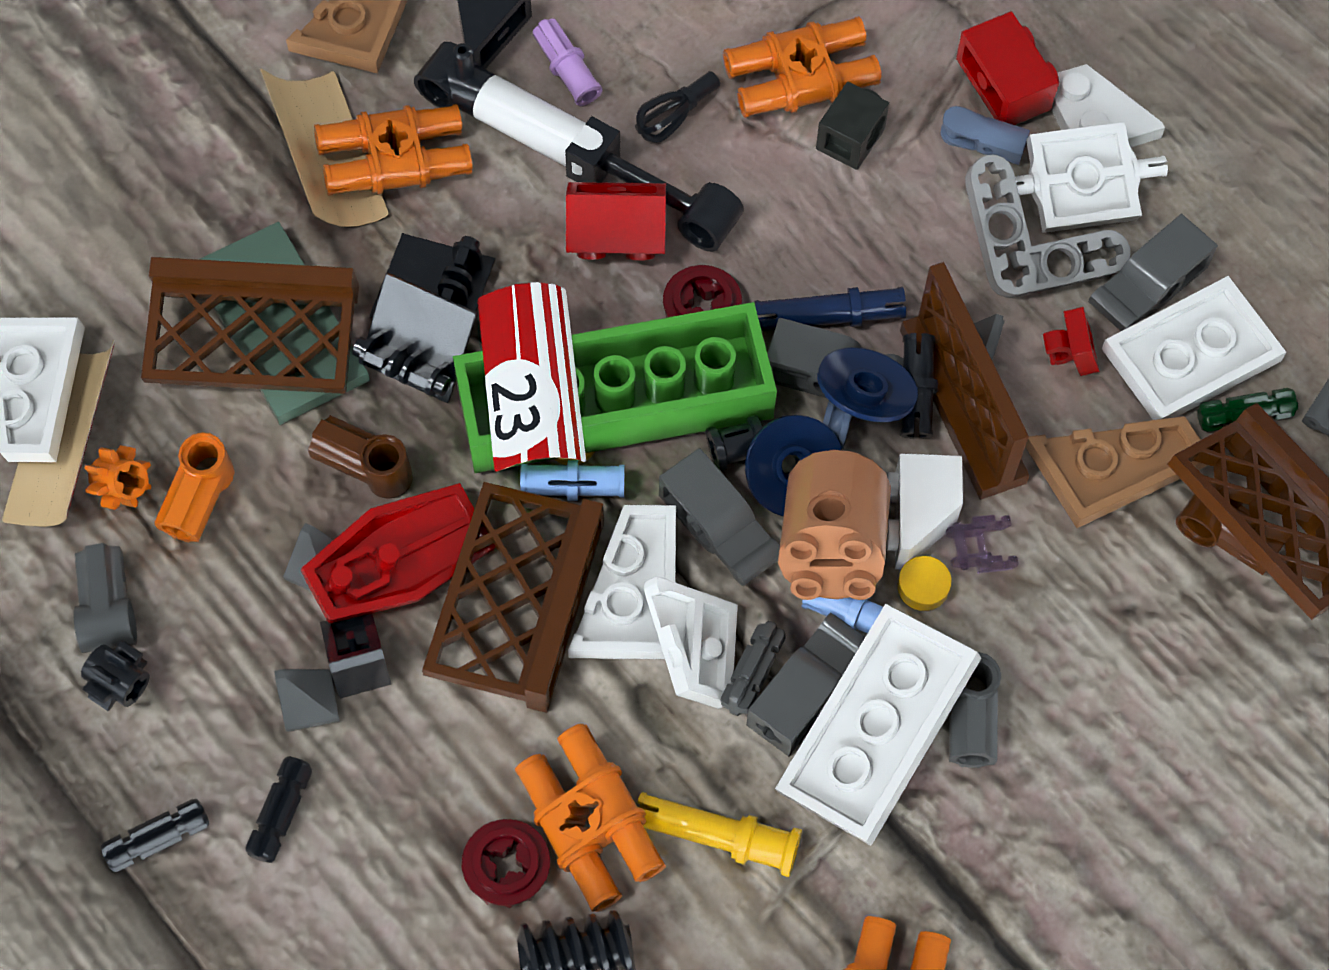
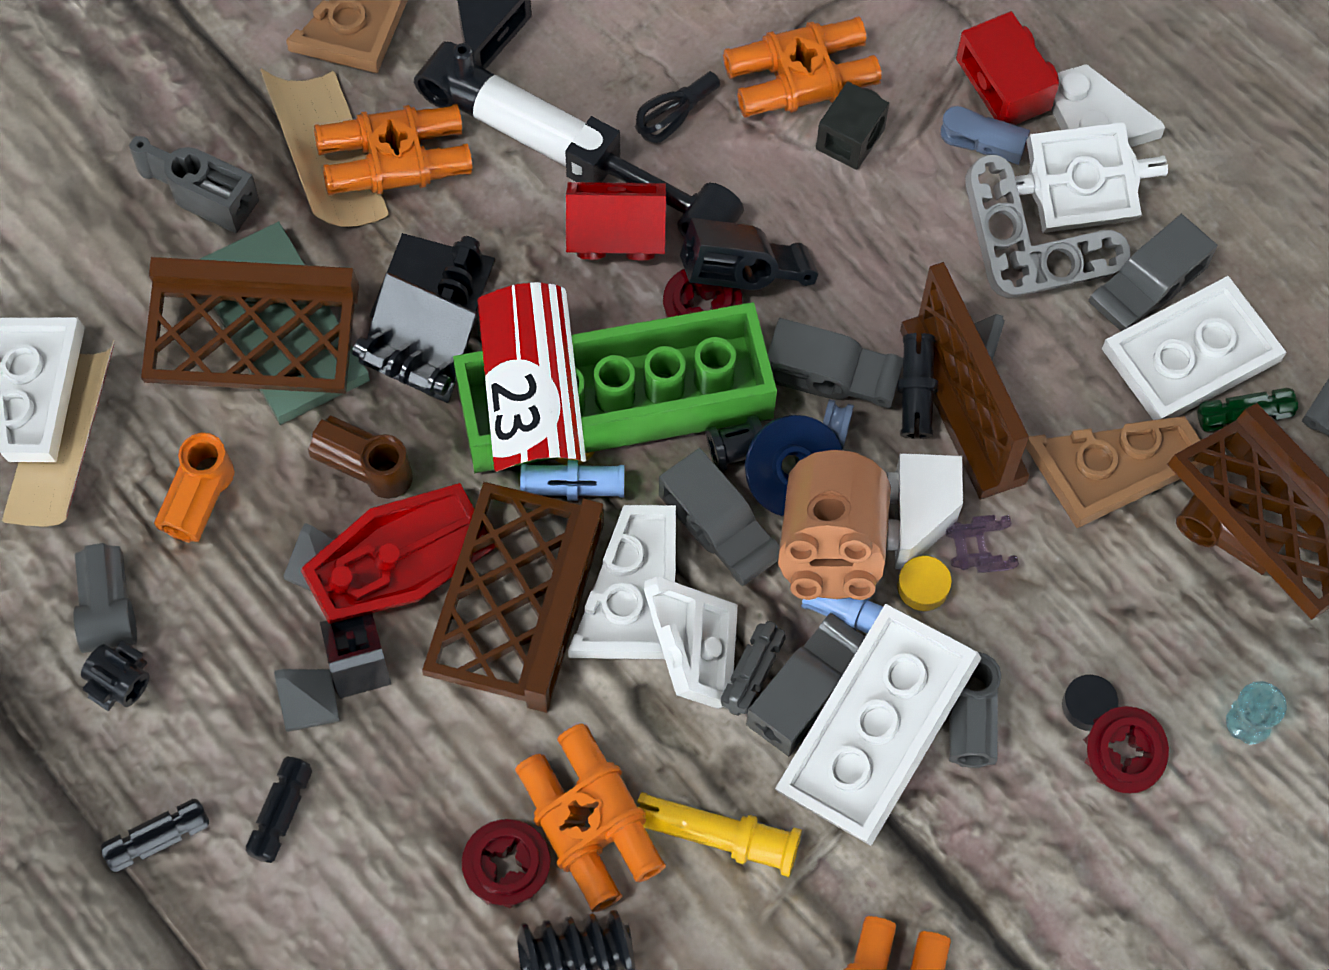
(104, 474): orange gear -> none
(199, 182): none -> dark grey piece
(567, 62): lavender axle -> none
(741, 257): none -> black piece
(834, 308): dark blue pin -> none
(867, 384): dark blue dish -> none
(1074, 343): red tile -> none
(1088, 699): none -> black tile
(1144, 734): none -> dark red gear
(1259, 698): none -> clear light blue bush

